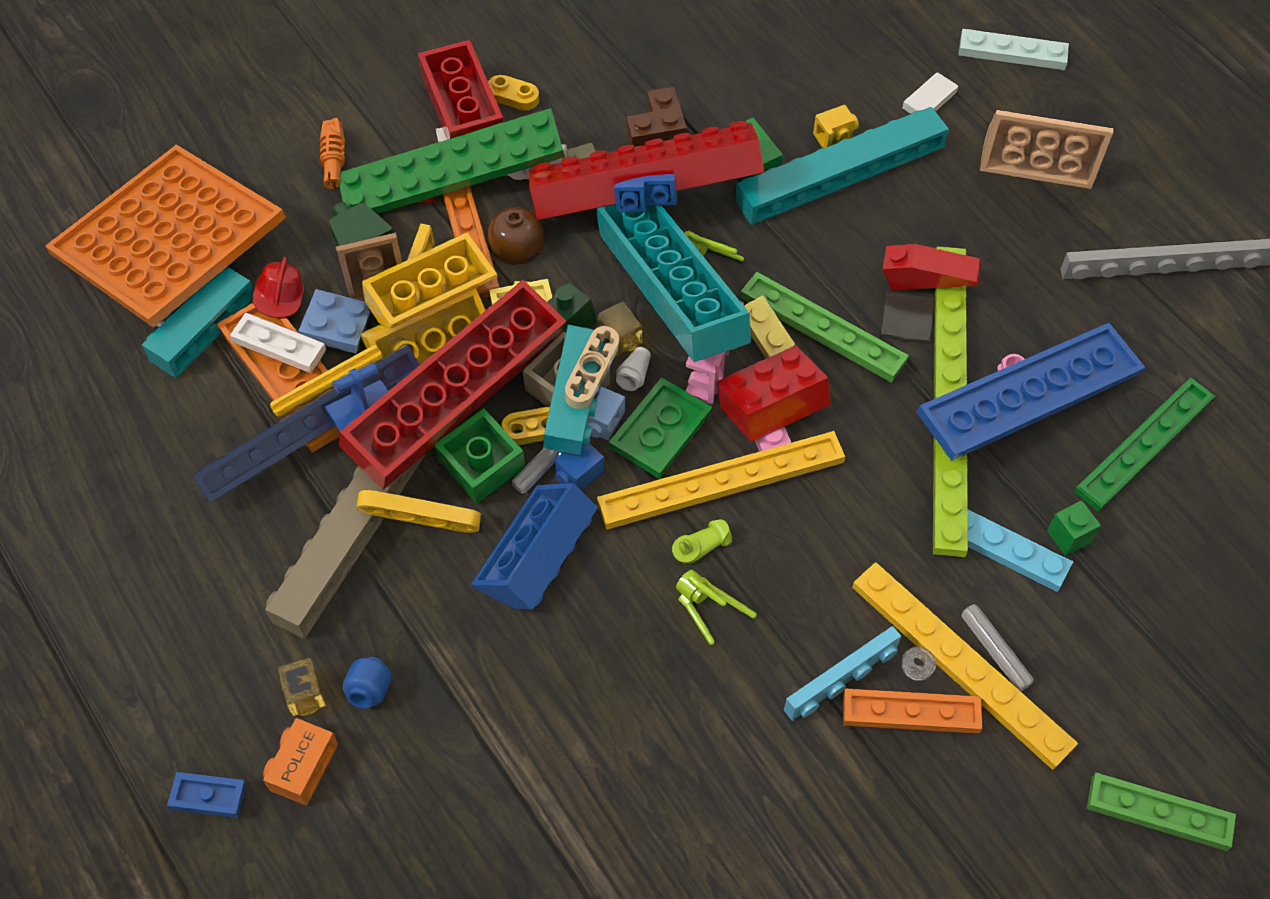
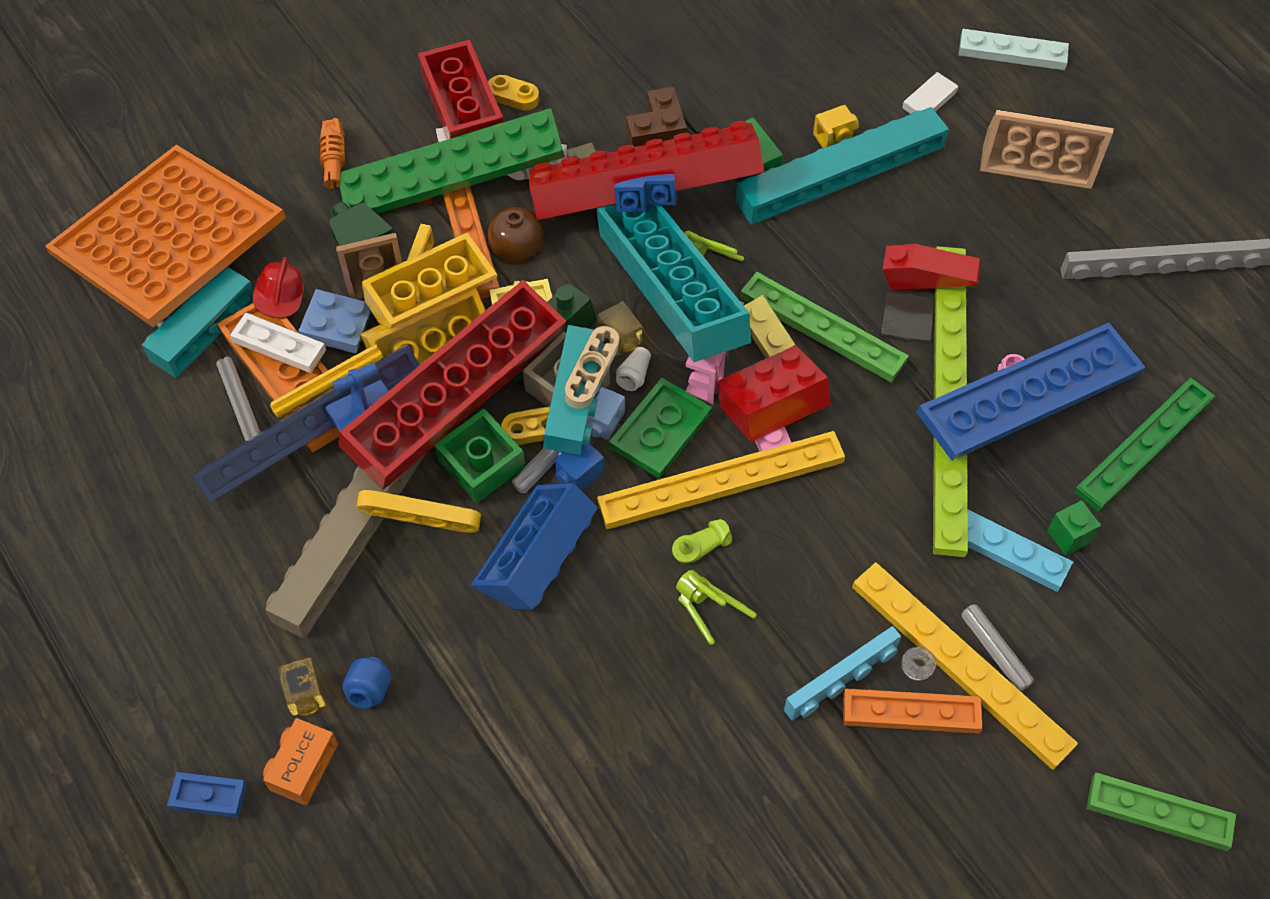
(238, 398): none -> light grey axle

